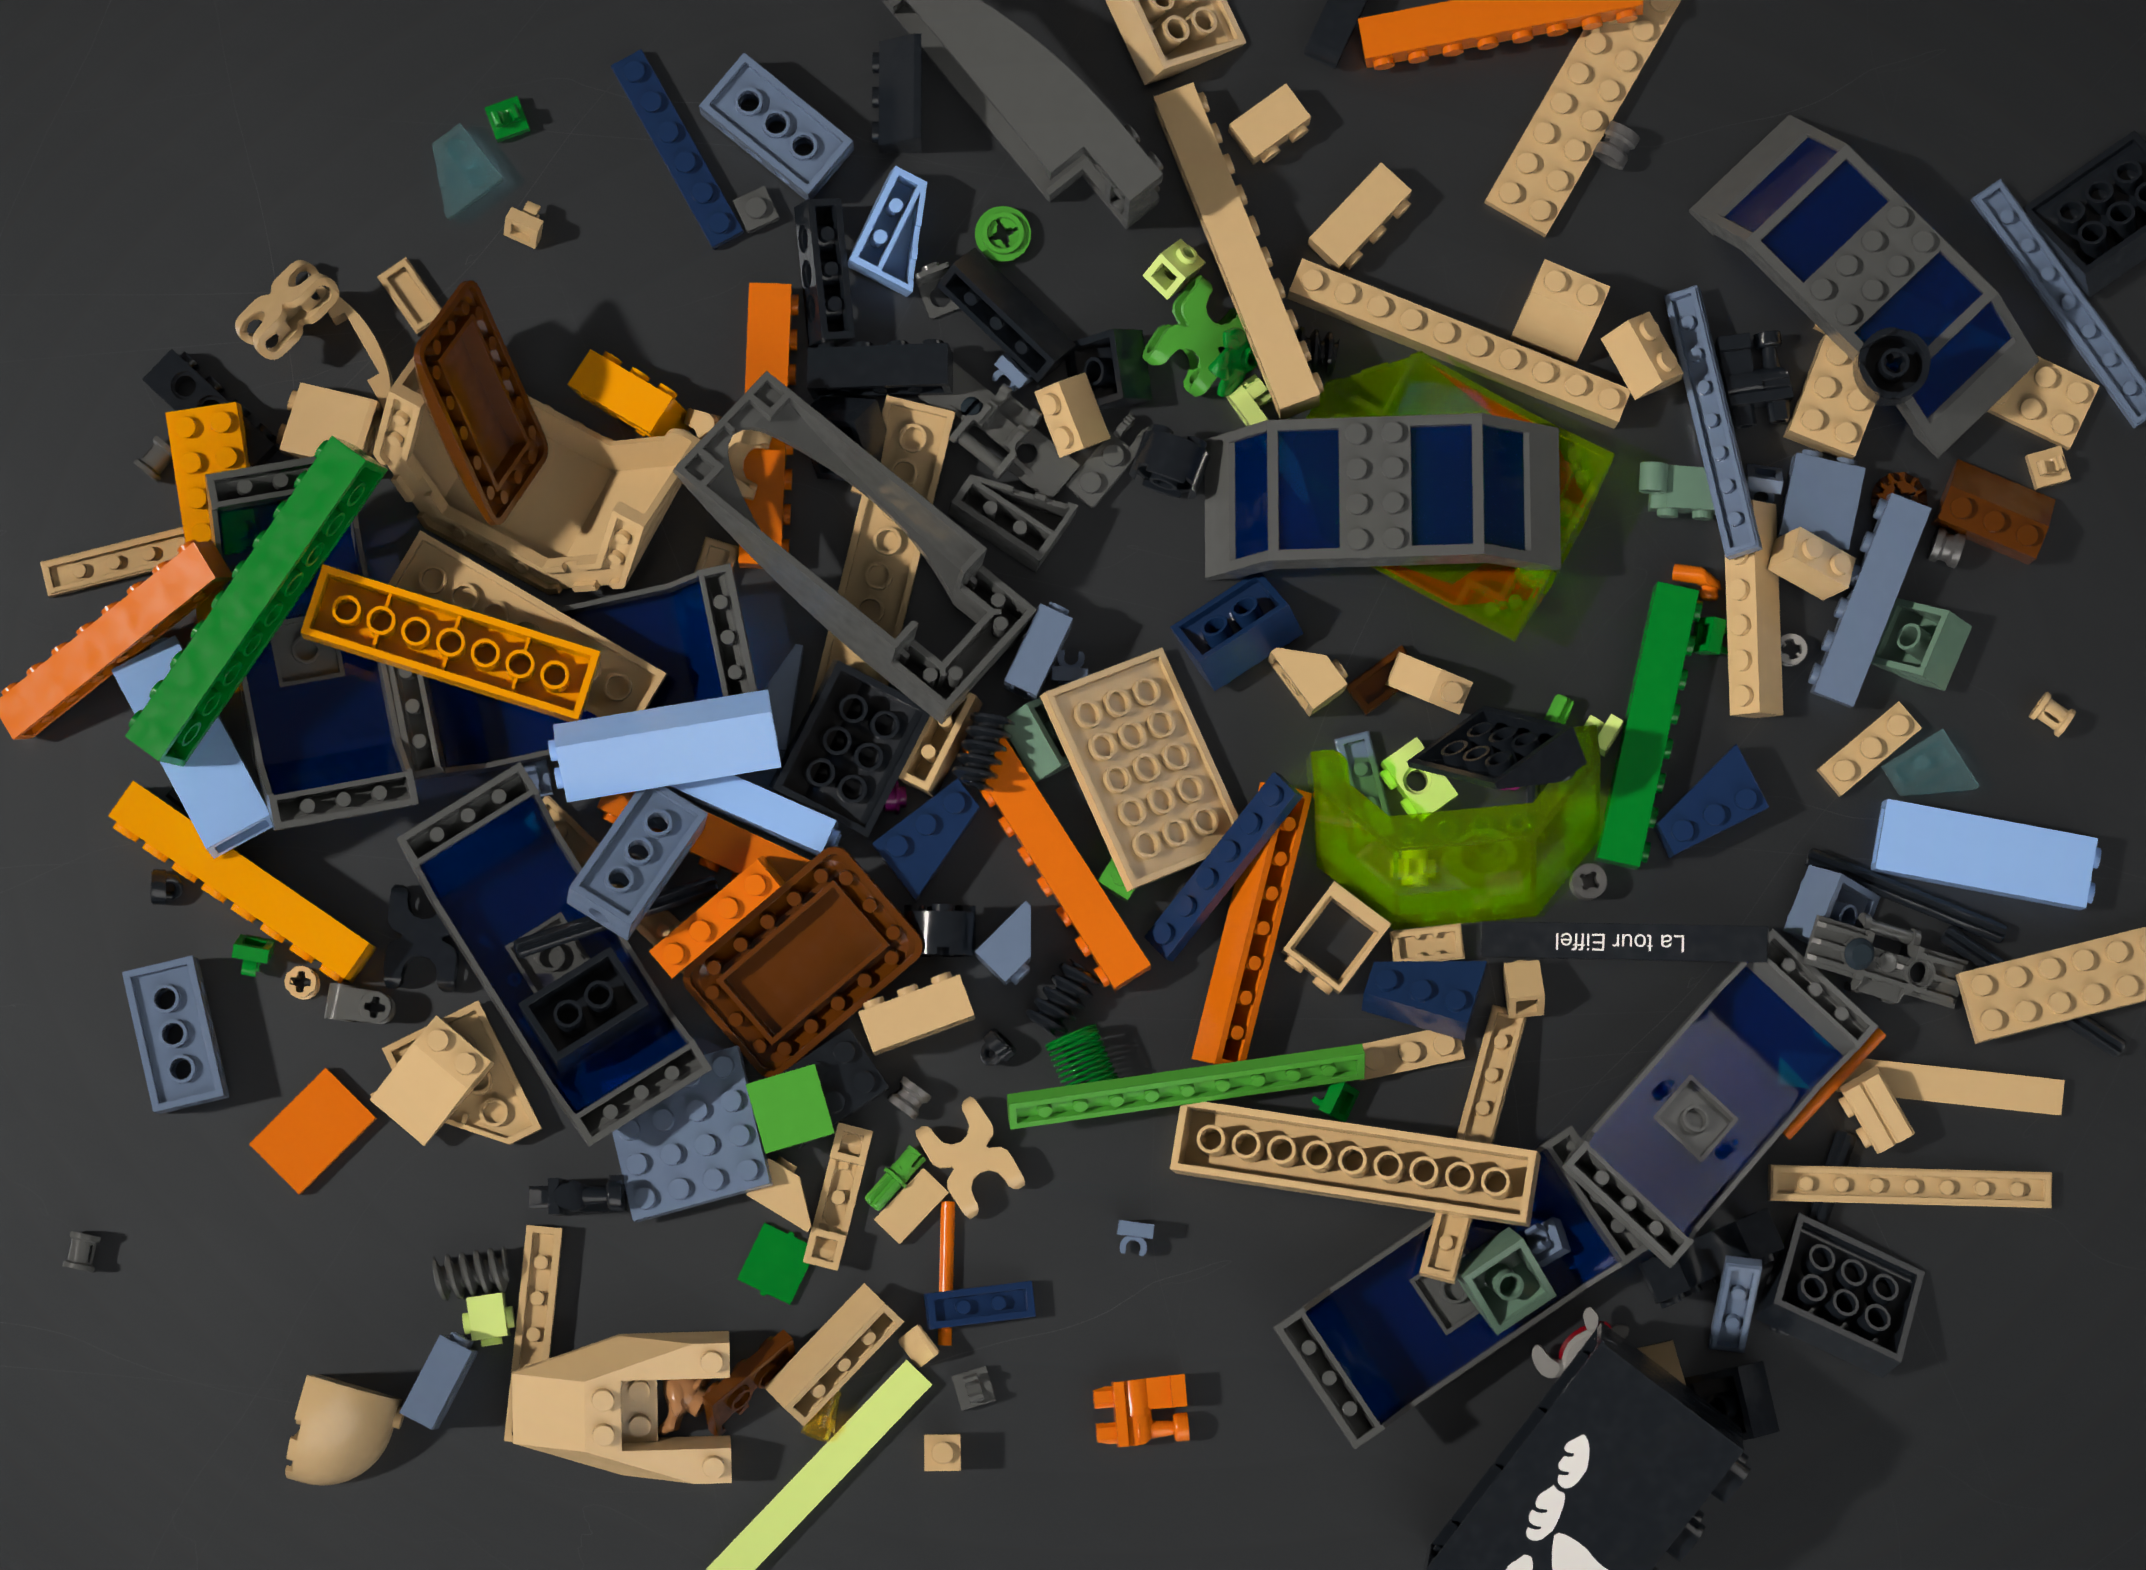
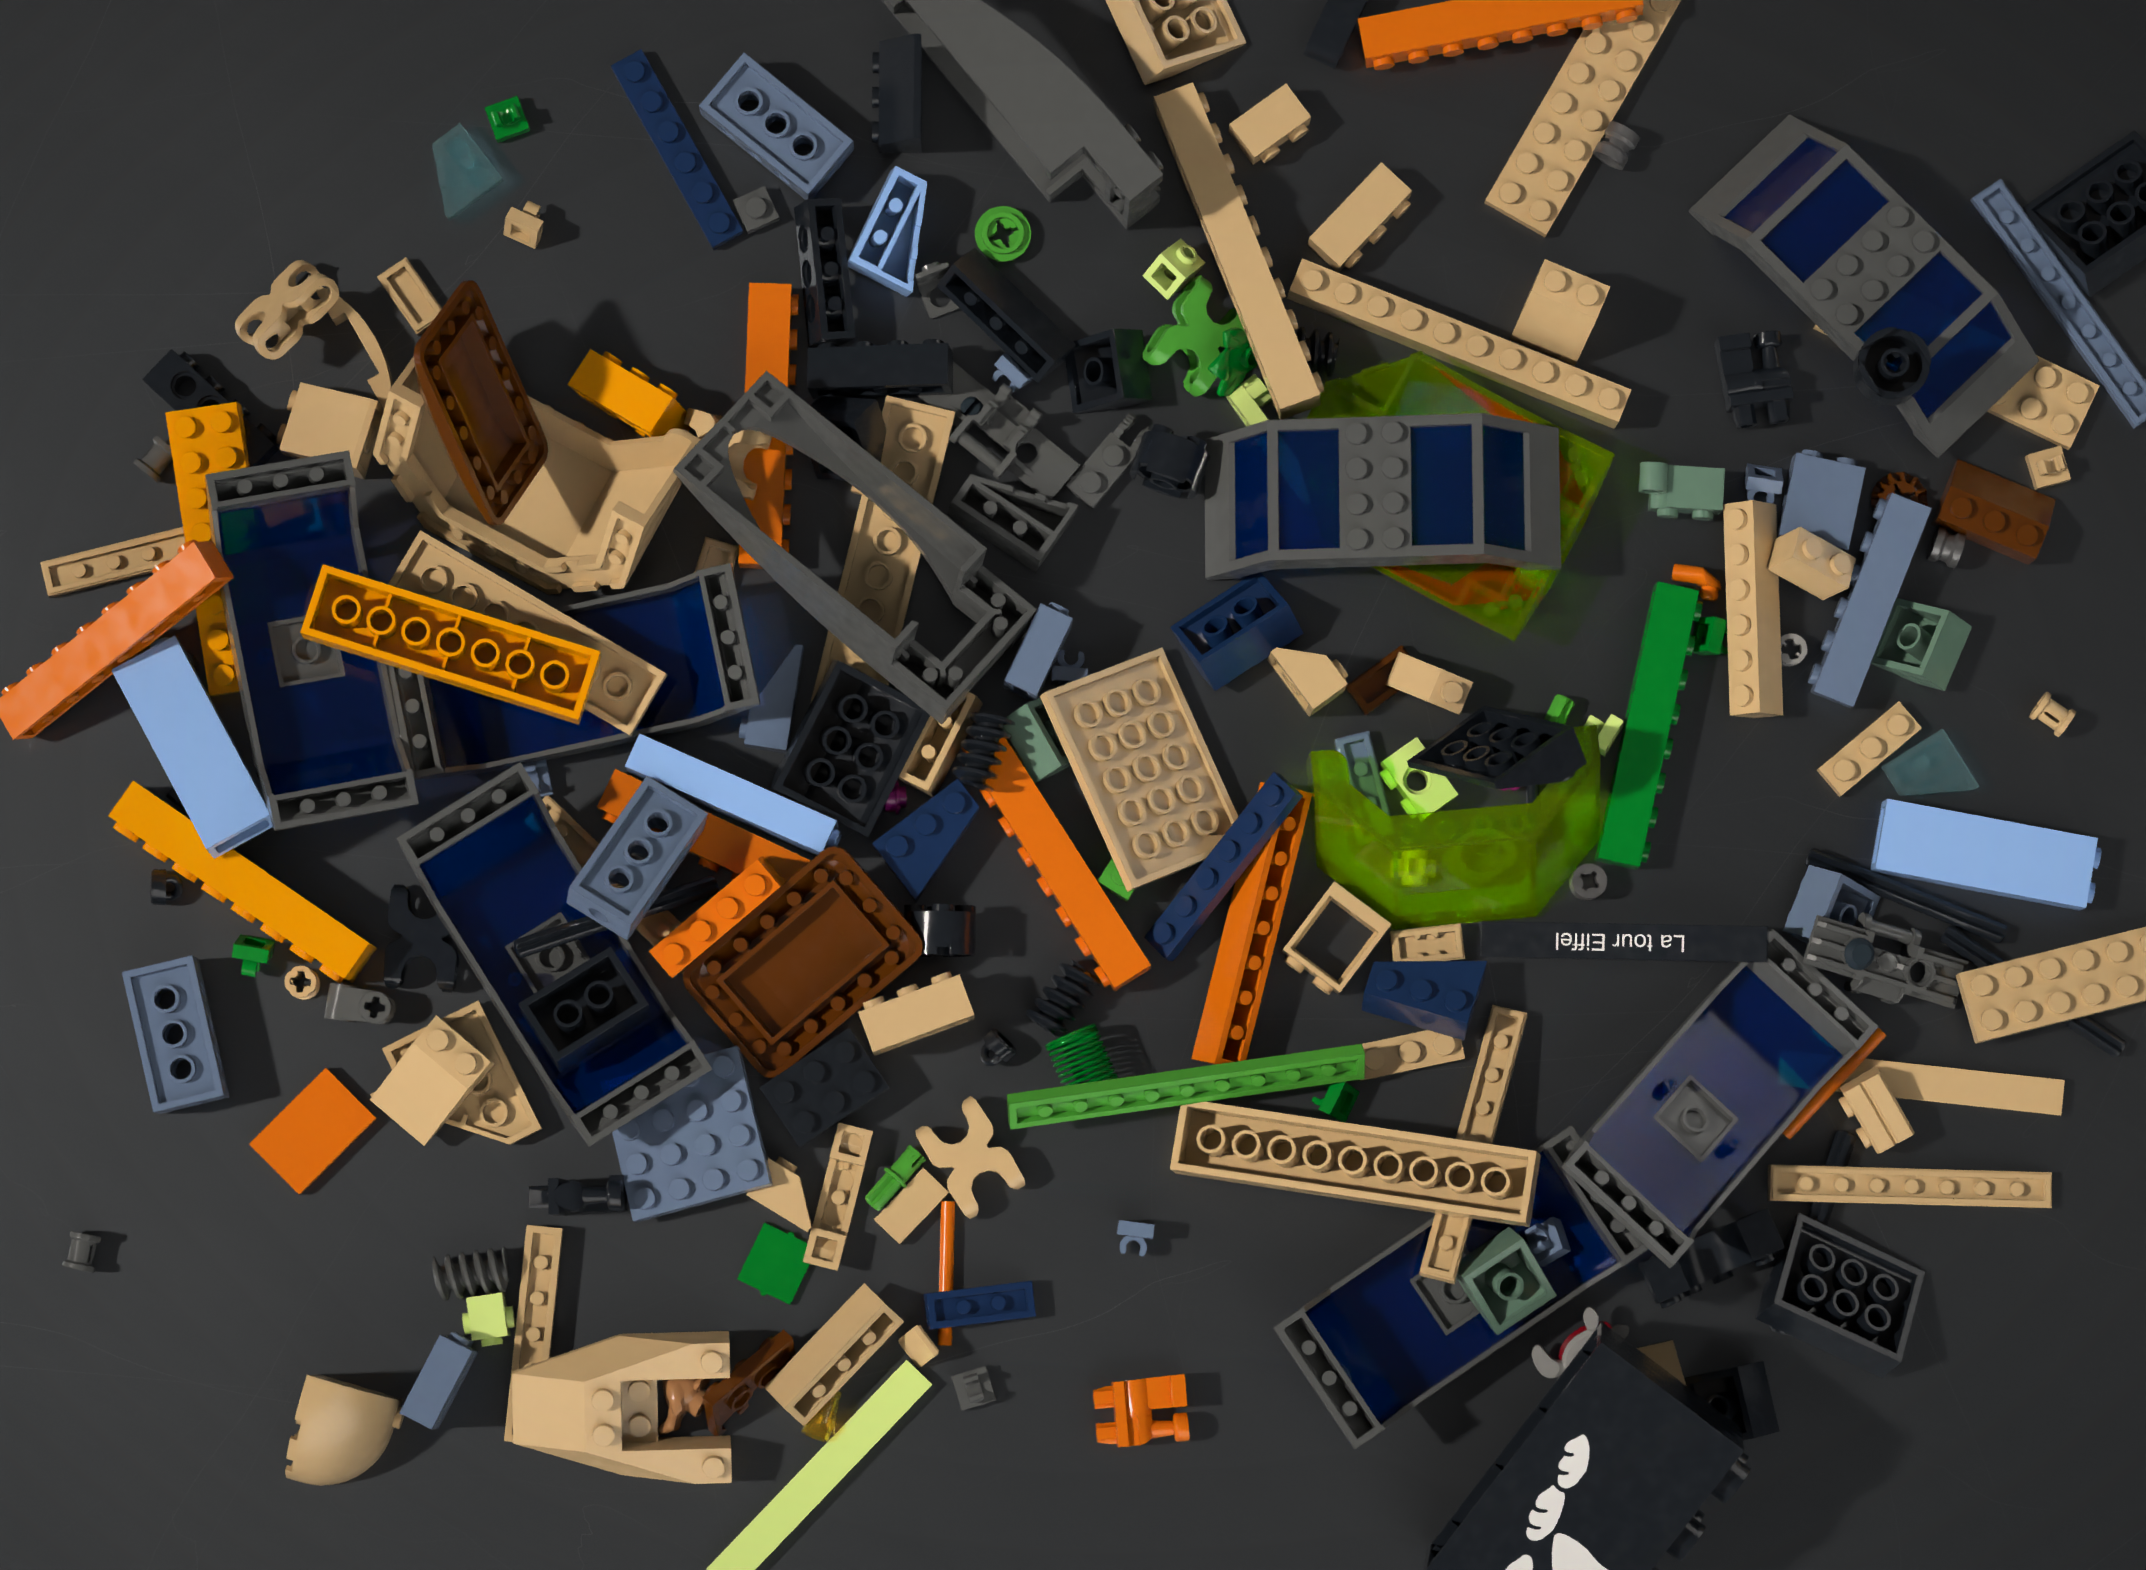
(255, 601): green brick -> none
(665, 746): light blue brick -> none
(790, 1108): bright green tile -> none
(909, 1097): flat silver wheel -> none
(942, 1452): tan brick -> none
(1009, 948): sand blue slope -> none
(1072, 415): tan brick -> none
(1523, 988): tan brick -> none
(1642, 356): tan slope -> none
(1713, 422): sand blue tile -> none
(1714, 804): dark blue wedge -> none
(1735, 1304): sand blue tile -> none
(1830, 407): tan brick -> none

